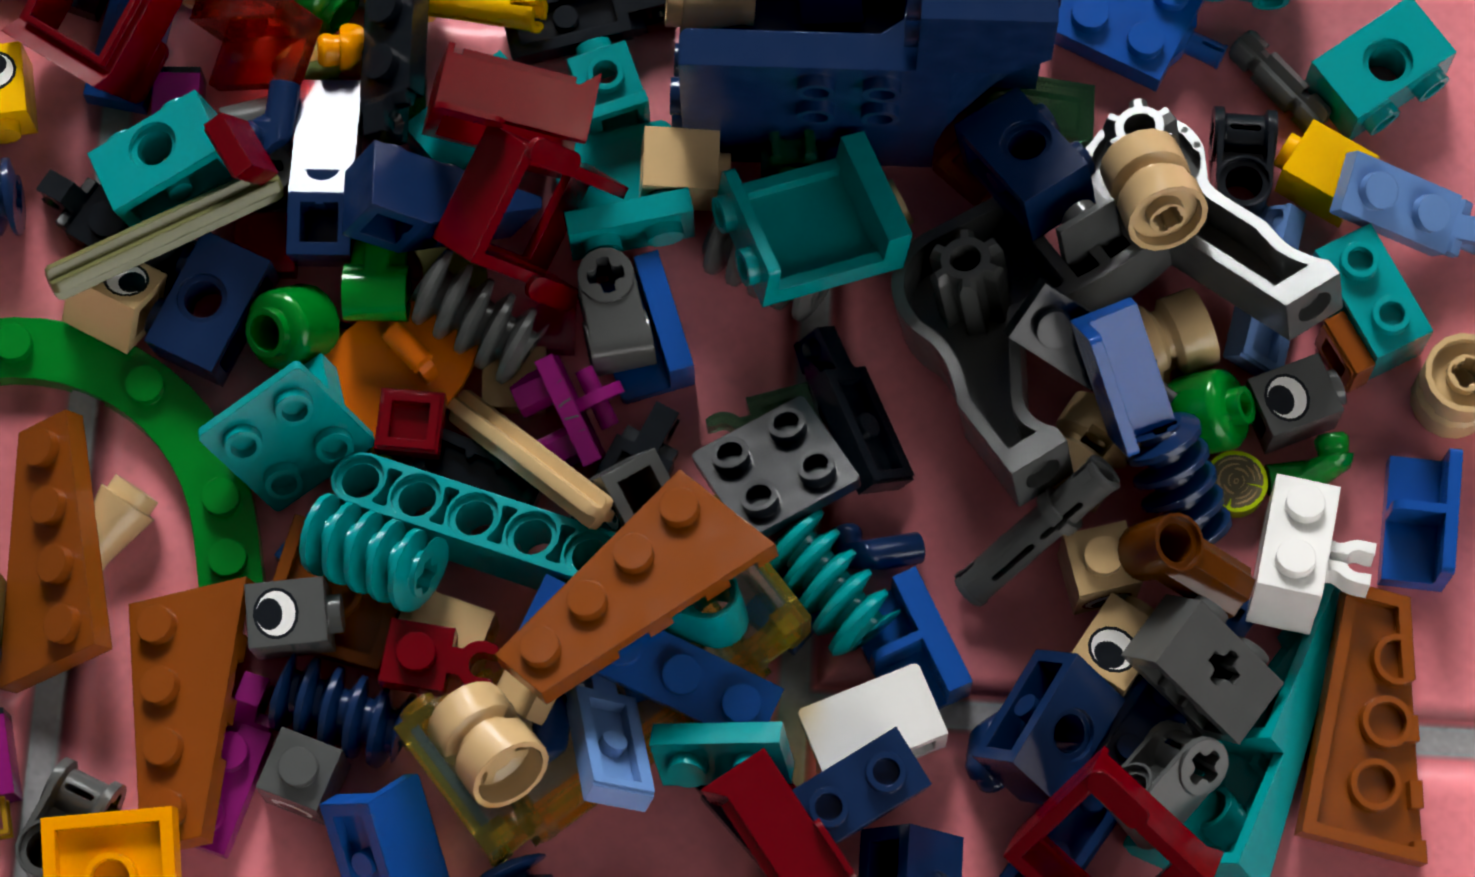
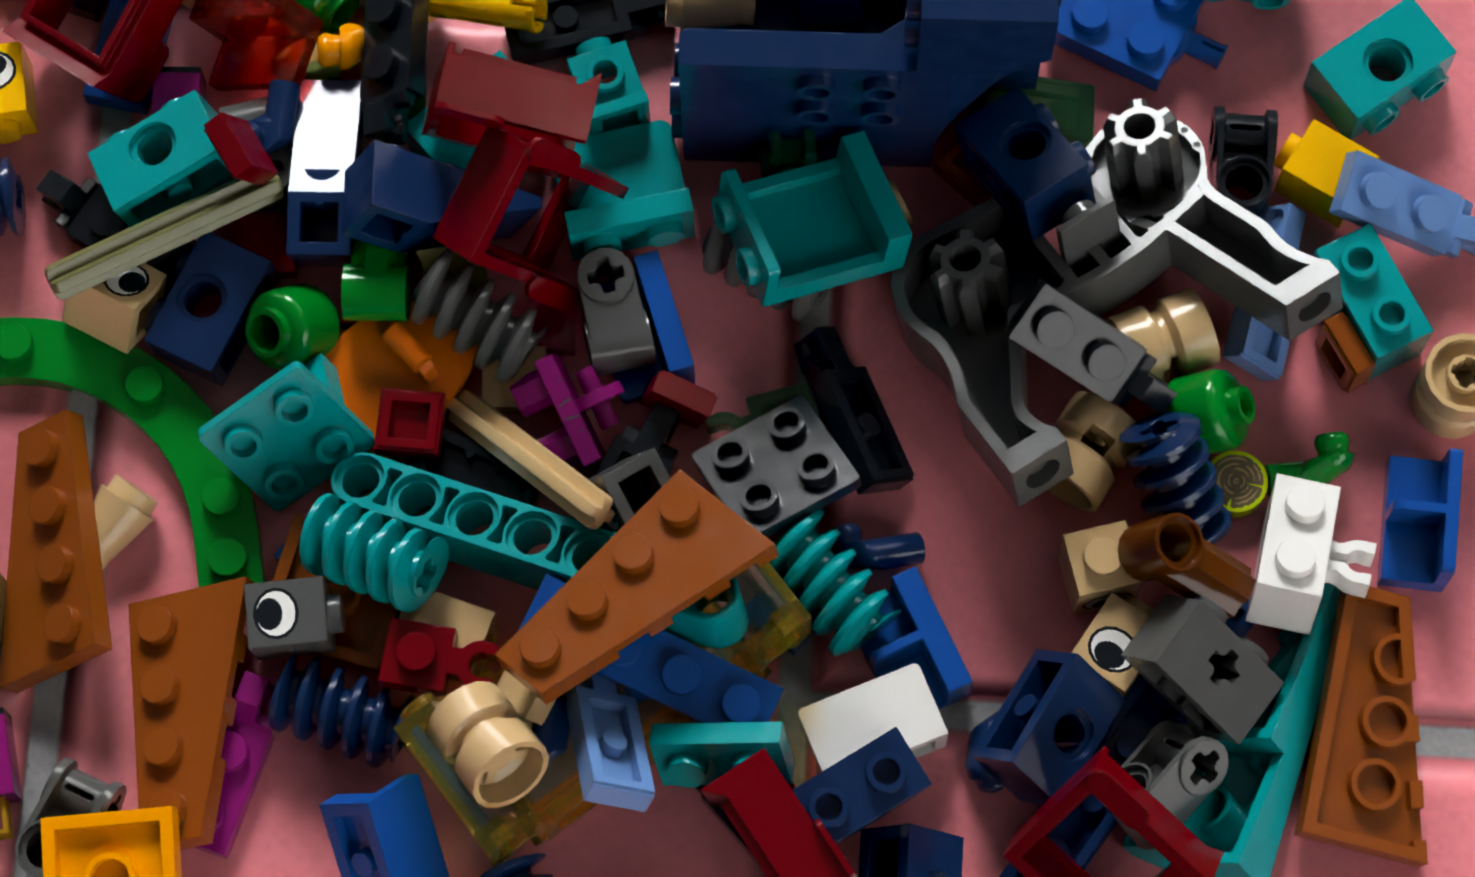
(302, 774): dark grey brick -> none
(682, 159): tan brick -> none
(688, 399): none -> dark red tile
(1056, 514): dark grey pin -> none
(1123, 373): blue panel -> none
(1153, 189): tan wheel -> none
(1278, 80): dark grey axle -> none
(1296, 402): dark grey brick -> none

